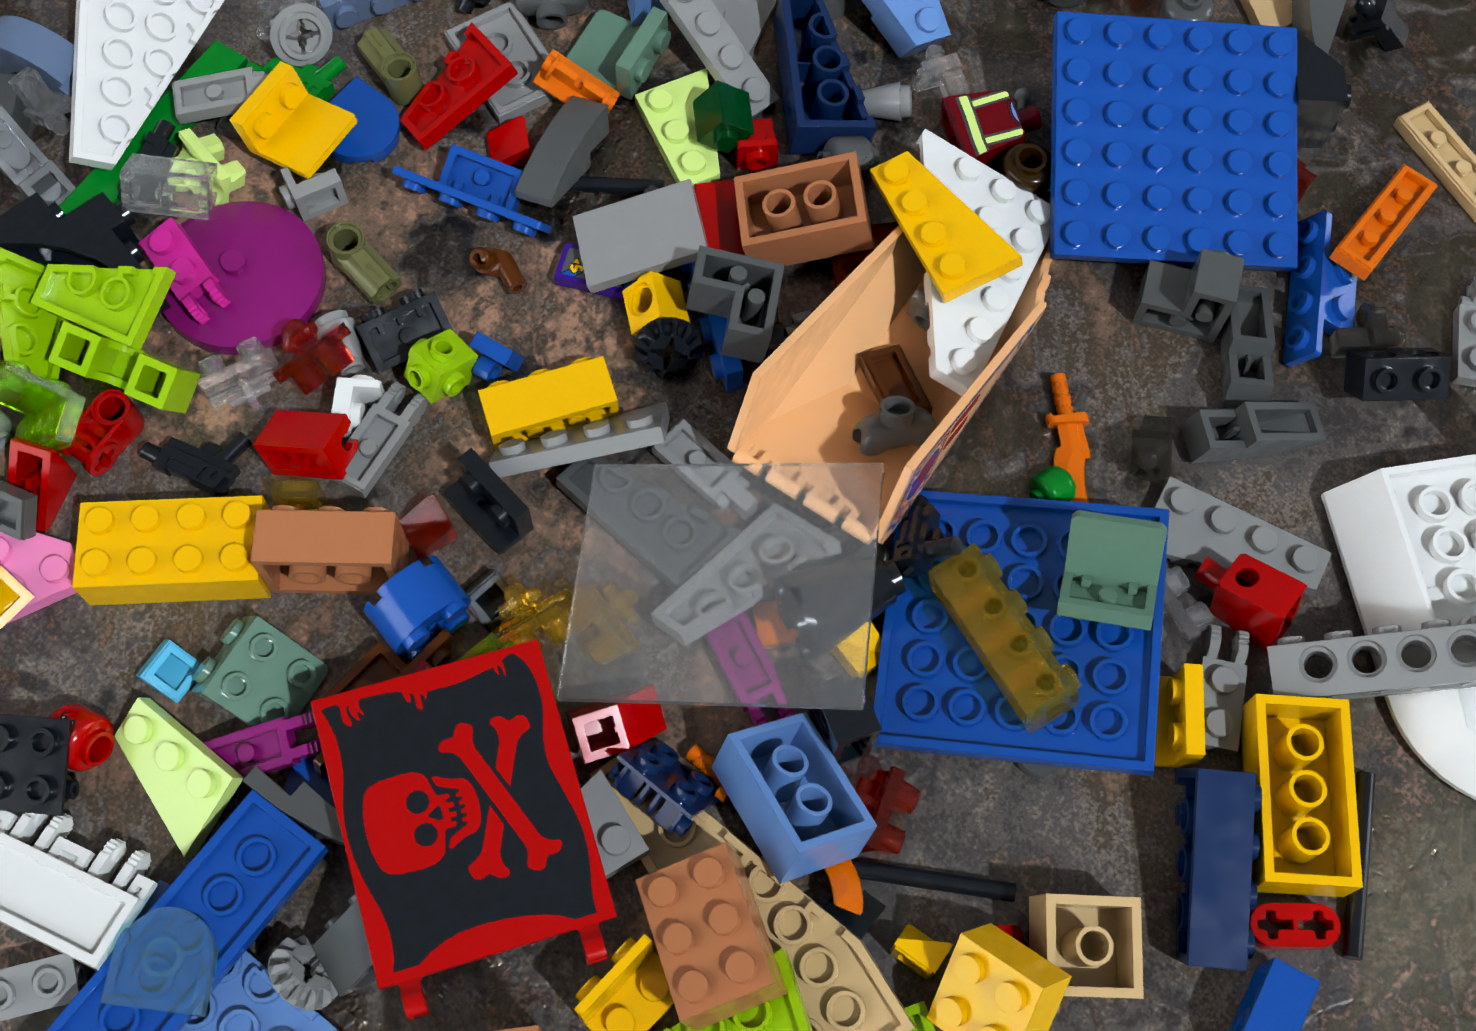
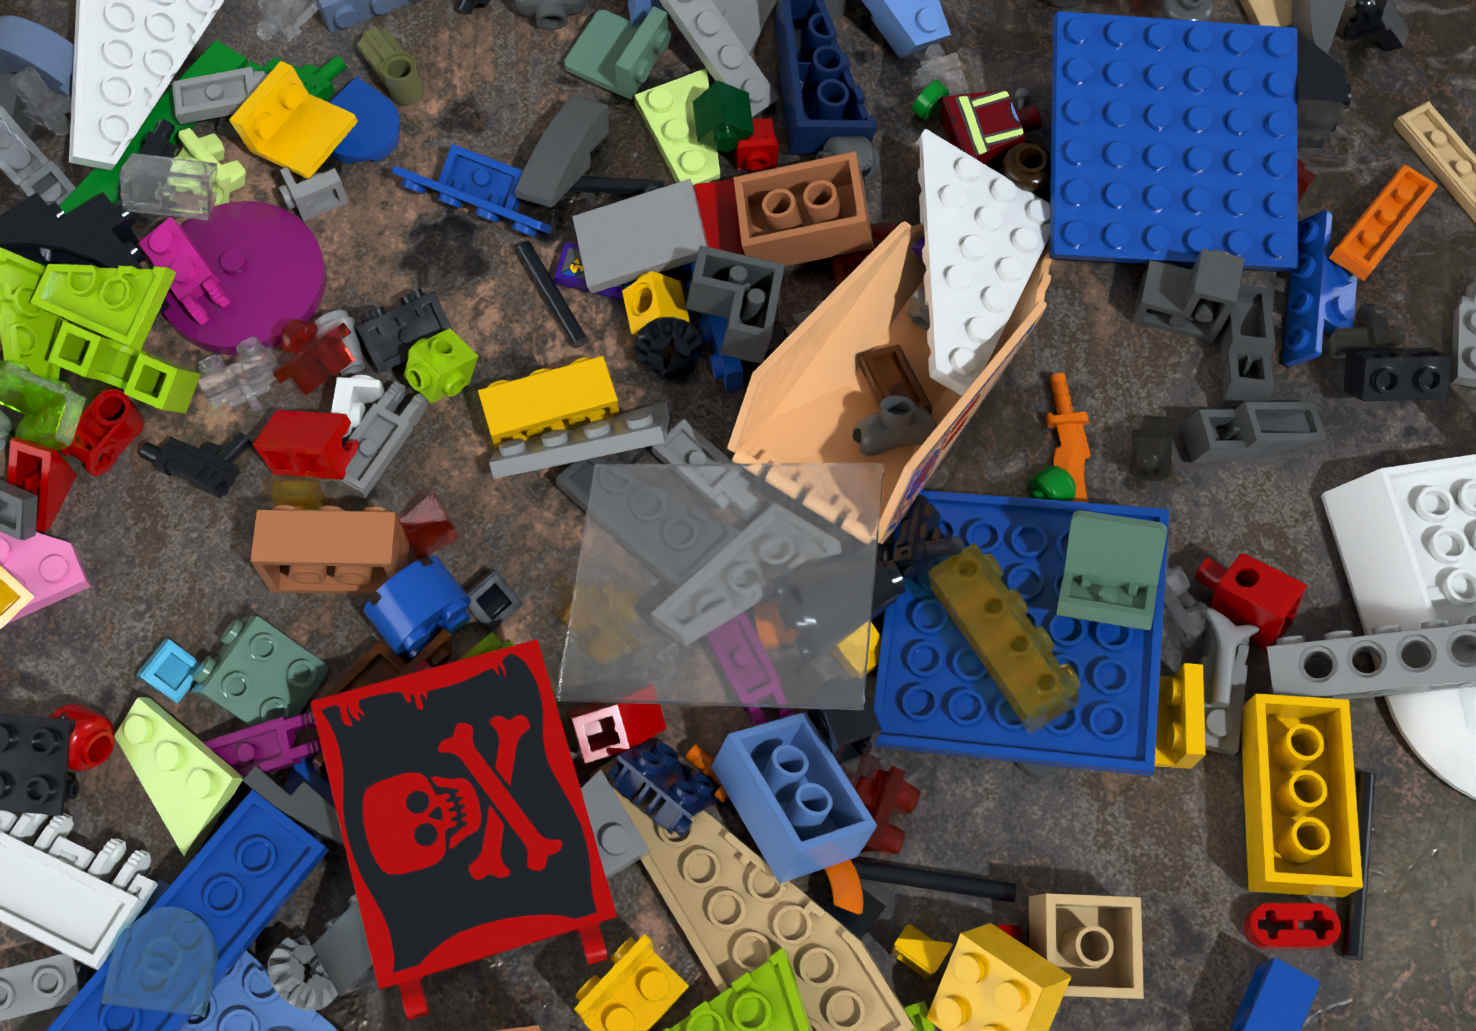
(167, 550): yellow brick -> none
(313, 45): light grey gear -> none
(362, 263): olive piece -> none
(463, 85): red wing -> none
(489, 504): black bracket -> none
(494, 357): blue tile -> none
(498, 264): reddish brown arm -> none
(510, 142): red slope -> none
(521, 46): light grey tile -> none
(549, 613): clear yellow hips -> none
(552, 294): none -> black bar
(566, 79): orange hinge -> none
(710, 937): nougat brick -> none
(889, 101): light grey cone -> none
(930, 100): none -> green tile
(943, 231): yellow wing -> none
(1214, 529): light grey wing -> none
(1216, 867): dark blue wedge -> none
(1228, 638): none -> light grey piece

